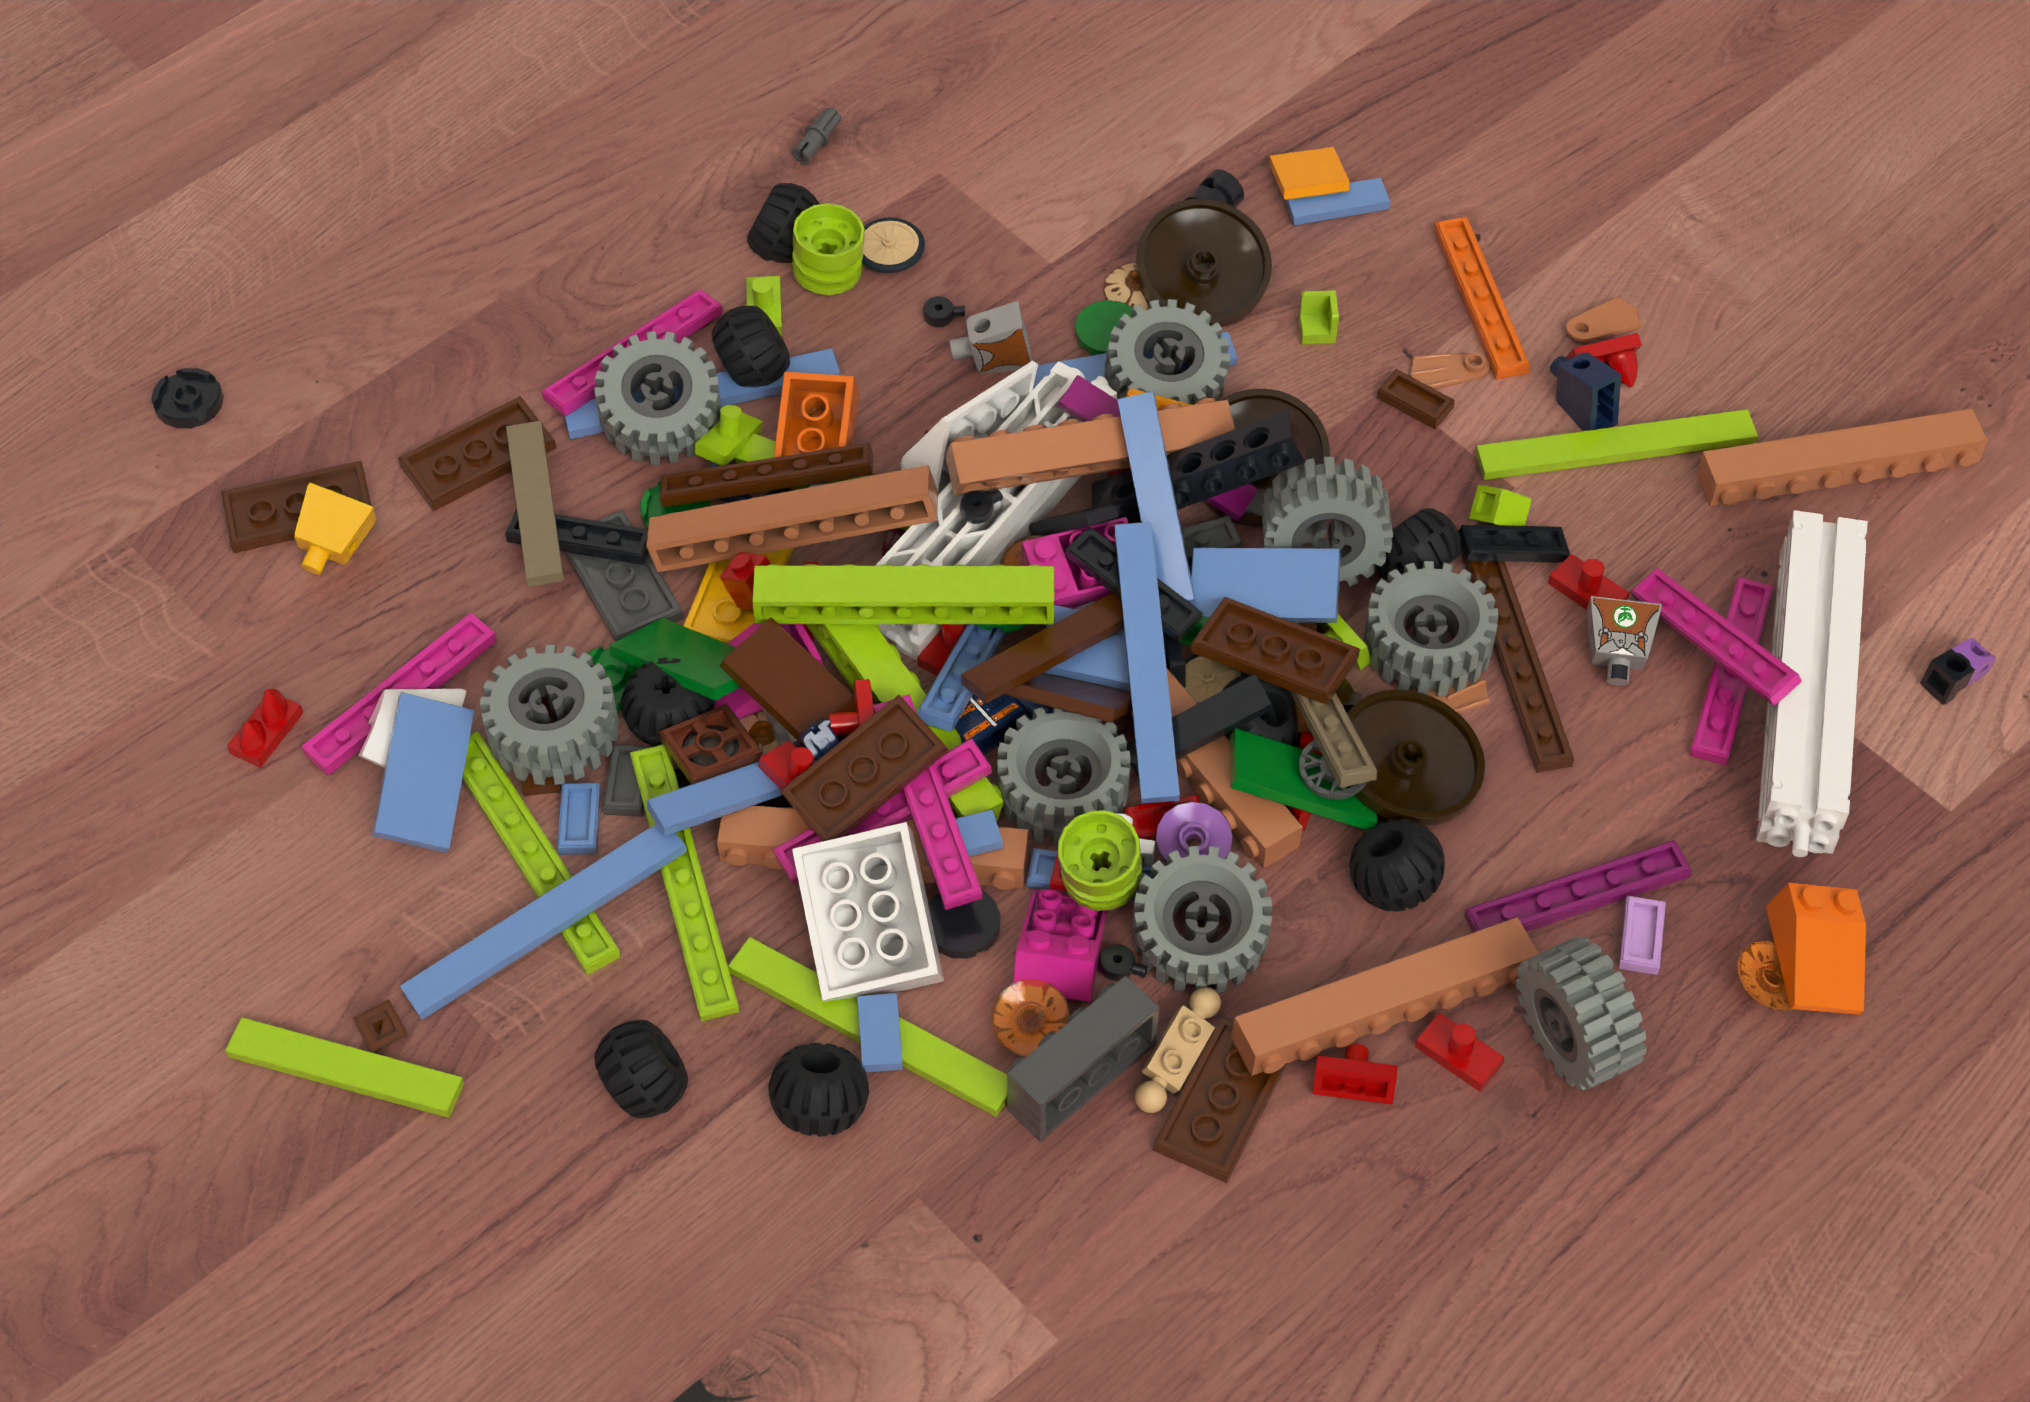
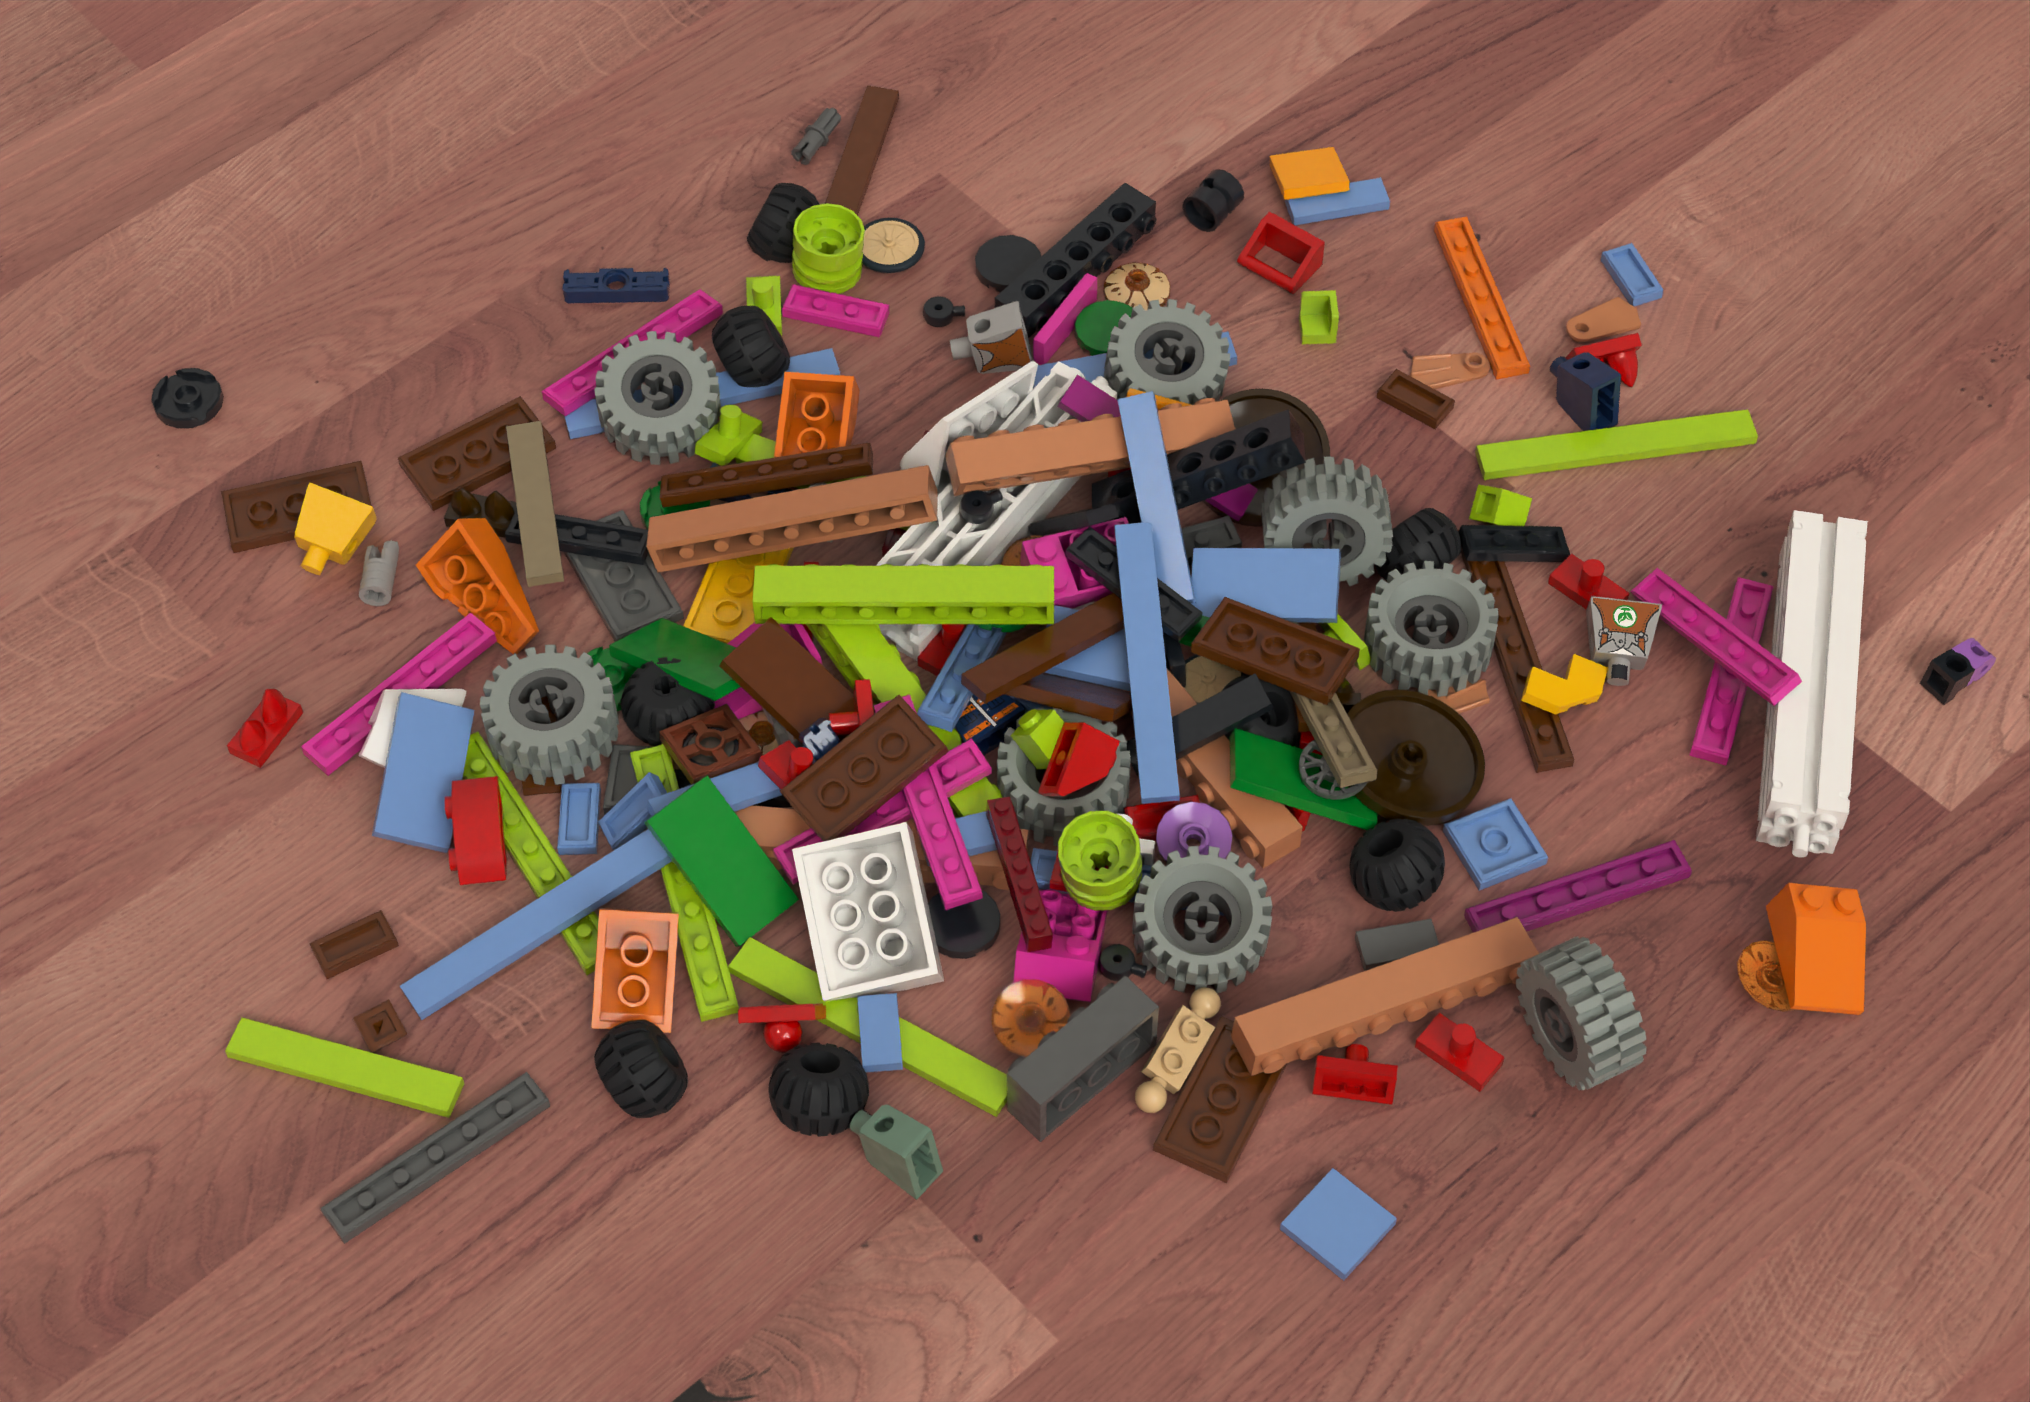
(354, 944): none -> reddish brown tile
(379, 574): none -> light grey hinge
(435, 1157): none -> dark grey tile
(477, 831): none -> red brick
(478, 578): none -> orange wedge
(494, 508): none -> dark brown tile
(630, 813): none -> medium blue tile
(634, 967): none -> orange slope
(637, 287): none -> dark blue piece
(721, 861): none -> green tile
(739, 578): red brick -> none
(782, 1026): none -> red tile
(835, 310): none -> dark pink tile
(863, 148): none -> reddish brown tile
(899, 1148): none -> sand green torso
(1004, 260): none -> black tile
(1019, 874): none -> dark red piece
(1038, 735): none -> lime brick
(1064, 319): none -> dark pink tile
(1078, 759): none -> red slope
(1085, 249): none -> black brick
(1206, 258): dark brown dish -> none
(1288, 241): none -> red tile
(1338, 1224): none -> medium blue tile
(1394, 942): none -> dark grey tile
(1495, 844): none -> medium blue tile
(1556, 695): none -> yellow tile
(1632, 275): none -> medium blue tile
(1642, 935): lavender tile -> none
(1841, 457): nougat brick -> none

